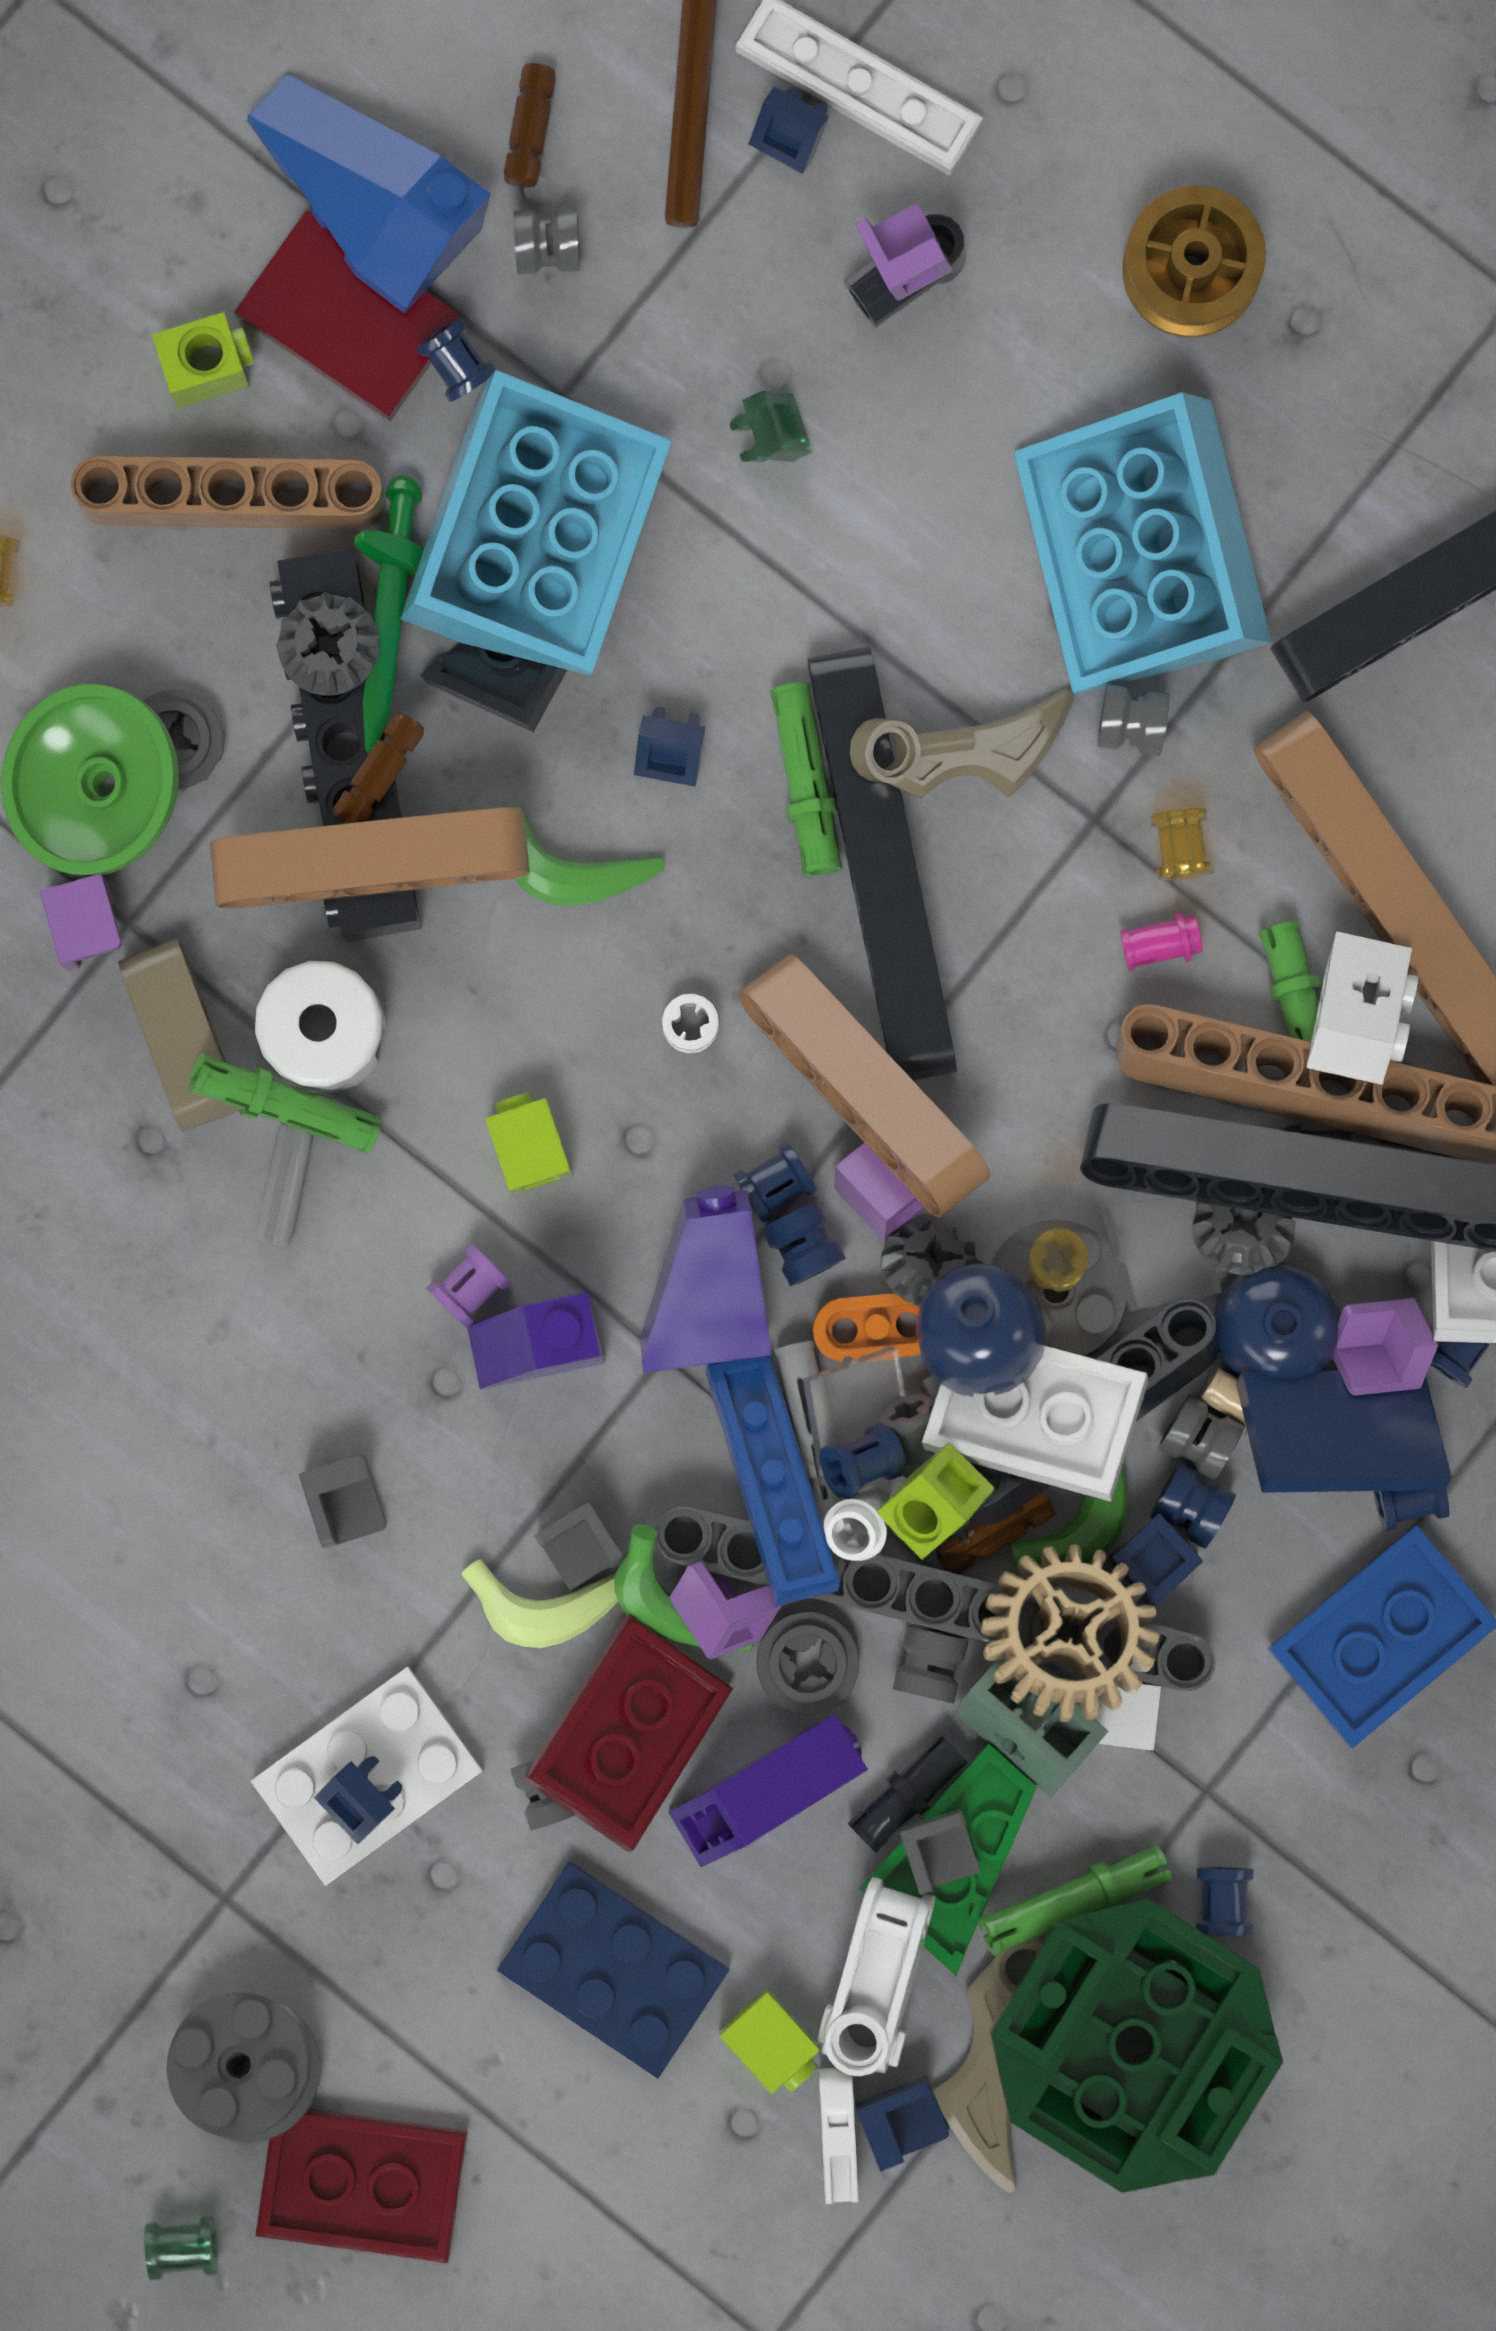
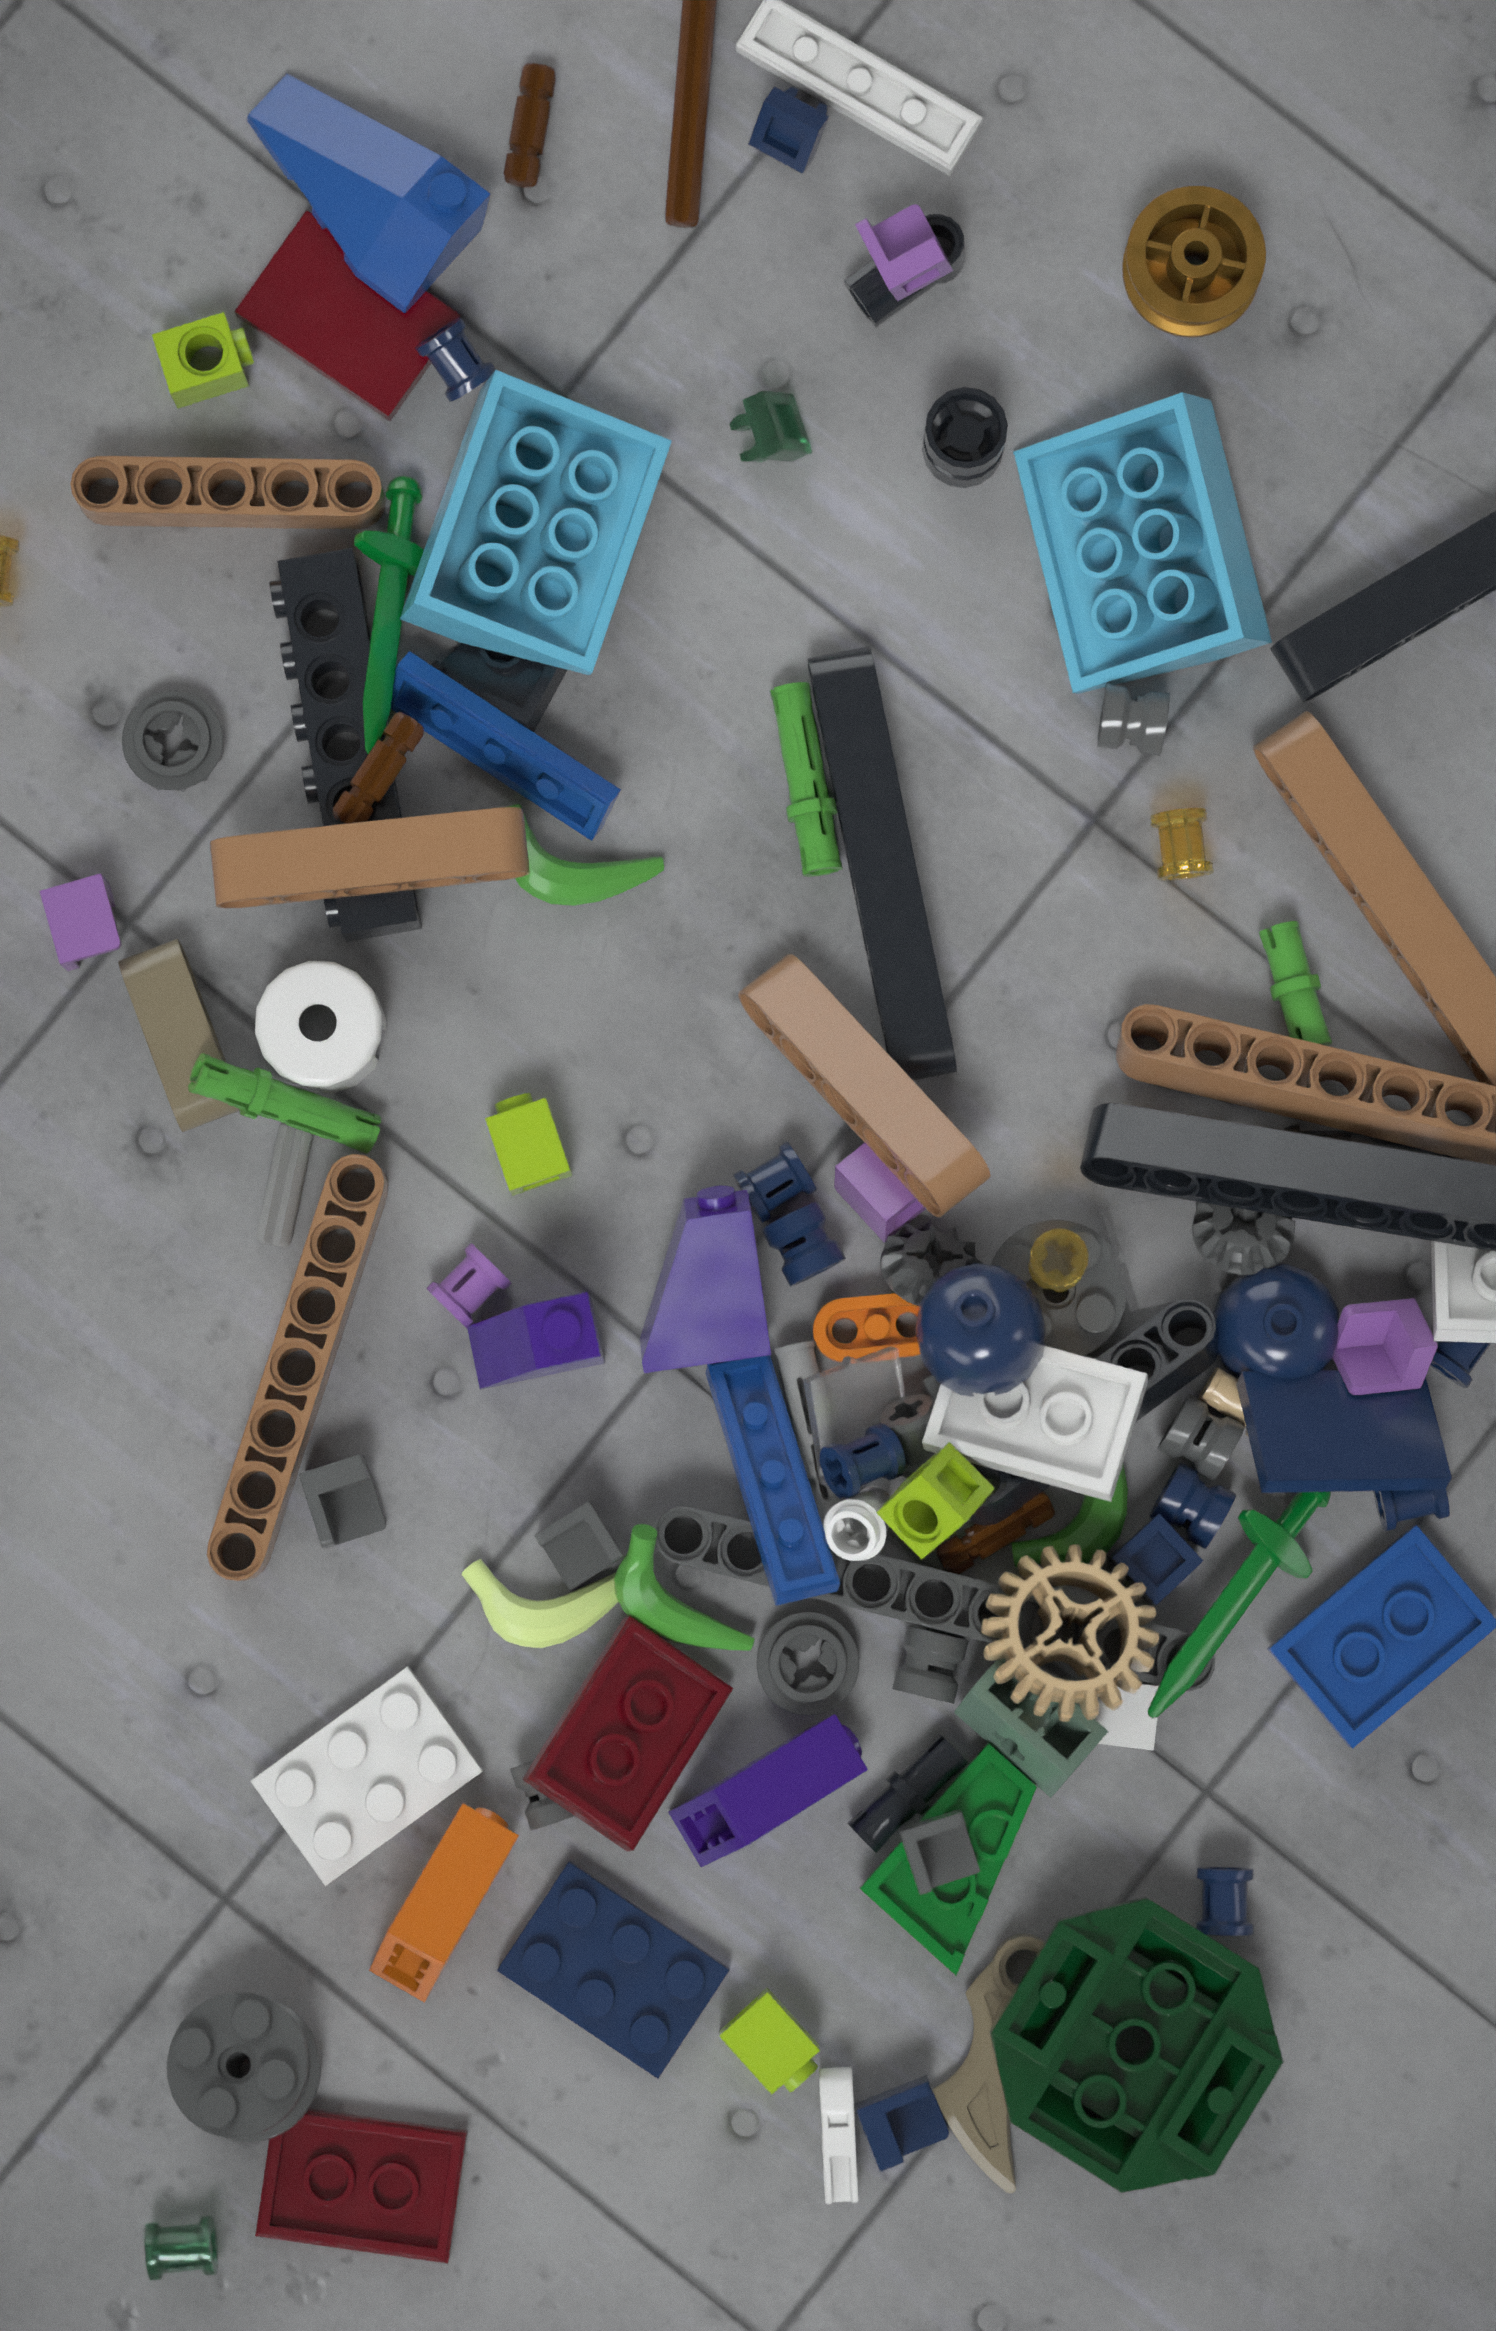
(59, 771): bright green dish -> none
(304, 1400): none -> medium nougat beam
(320, 672): dark grey gear -> none
(356, 1801): dark blue tile -> none
(444, 1901): none -> orange slope
(502, 746): none -> blue tile
(532, 240): dark grey wheel -> none
(669, 748): dark blue tile -> none
(673, 1015): white bush -> none
(718, 1615): medium lavender panel -> none
(877, 1980): white piece -> none
(964, 437): none -> black wheel
(996, 751): dark tan piece -> none
(1097, 1889): bright green pin -> none
(1162, 941): dark pink pin -> none
(1273, 1548): none -> green sword
(1361, 1008): white brick -> none

